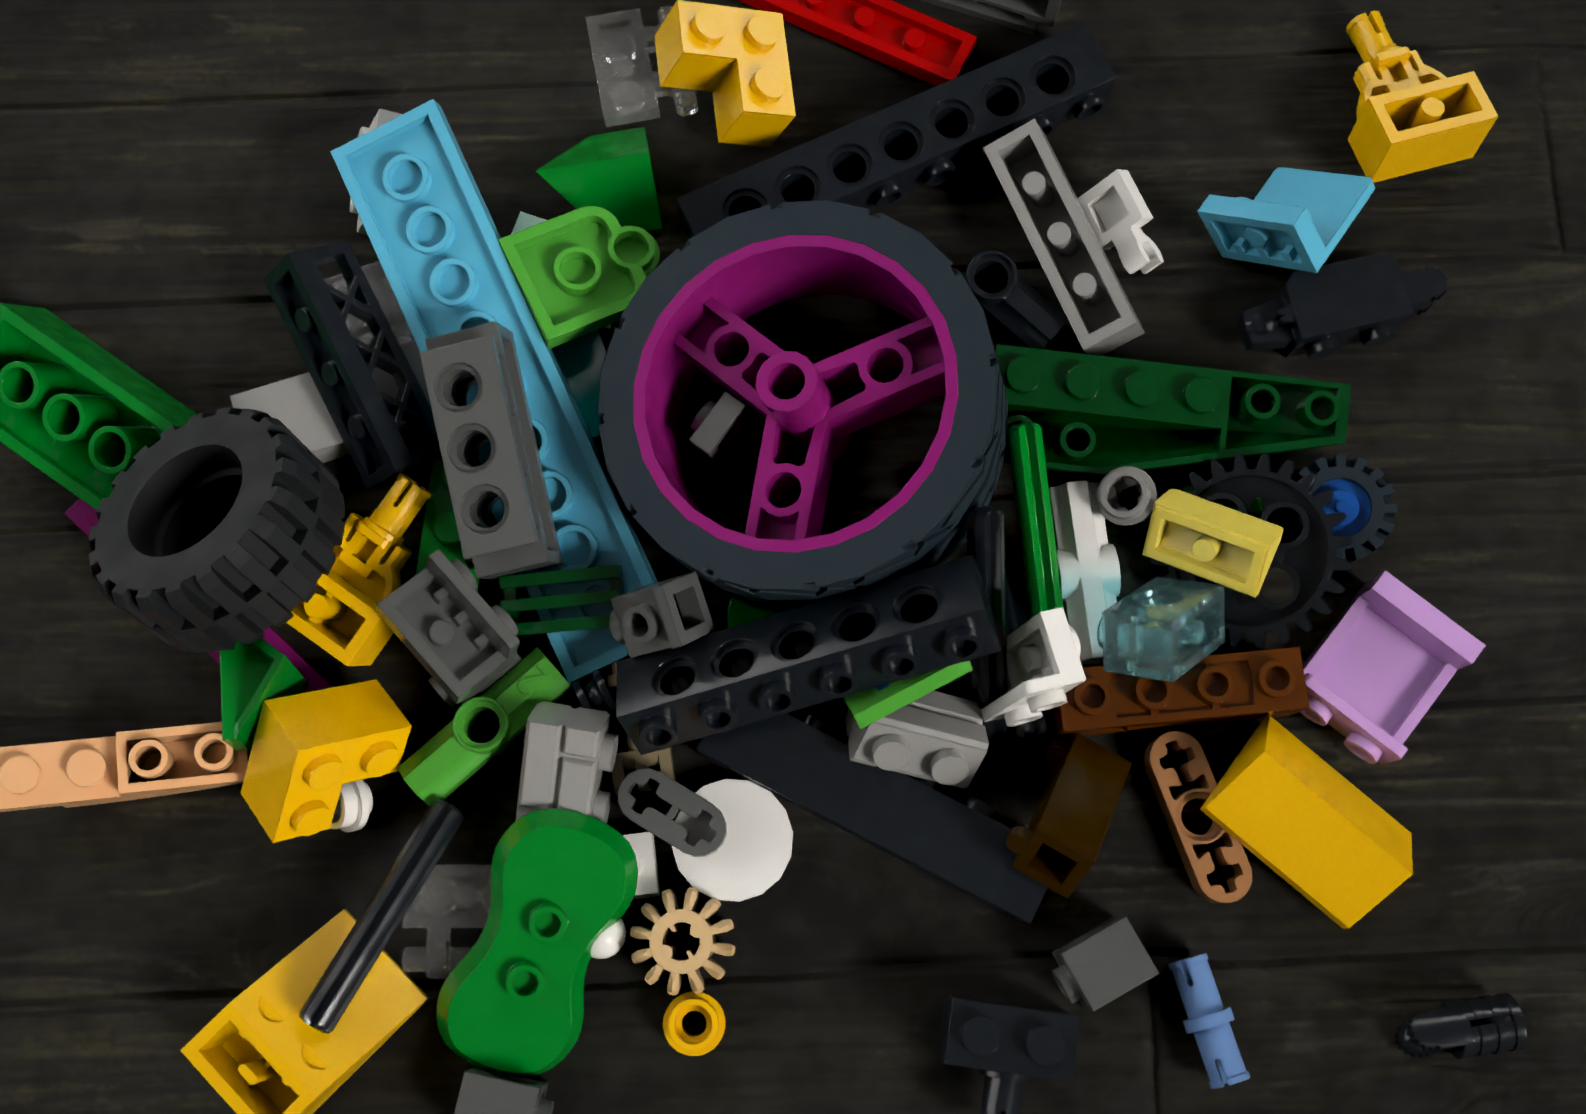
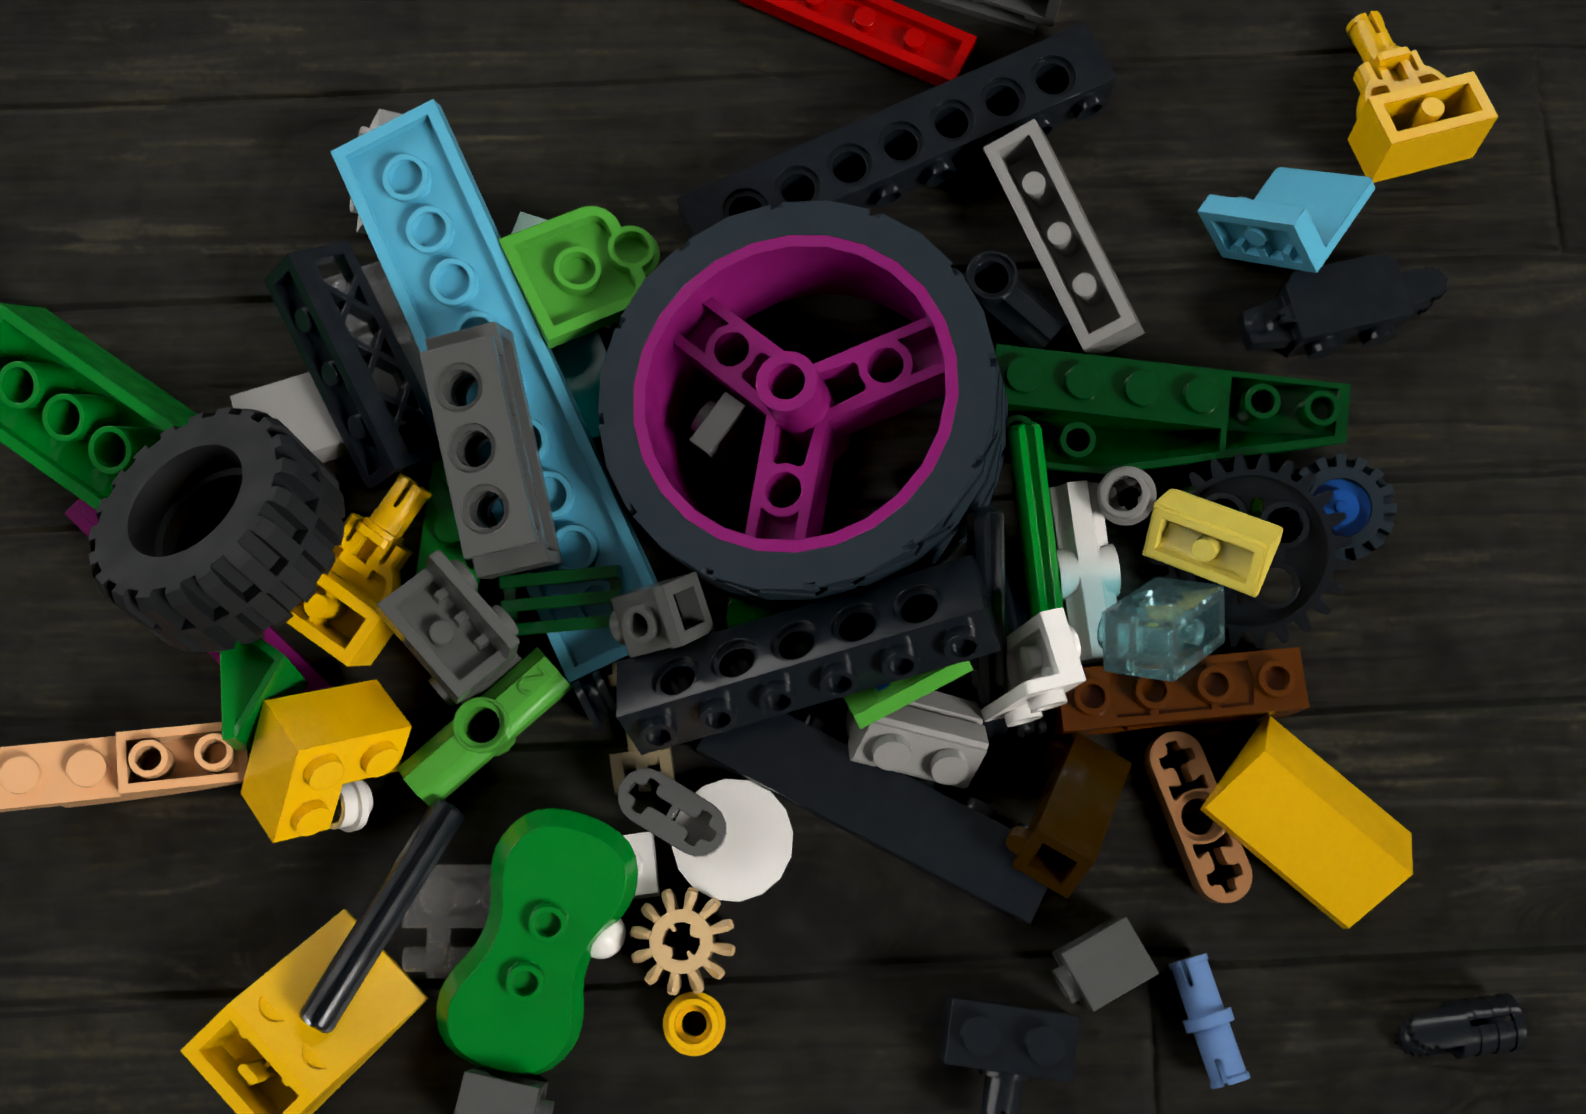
(566, 760): light grey brick -> none
(611, 174): green slope -> none
(624, 69): clear plate -> none
(735, 57): yellow brick -> none
(1116, 217): white plate -> none
(1384, 667): lavender panel -> none

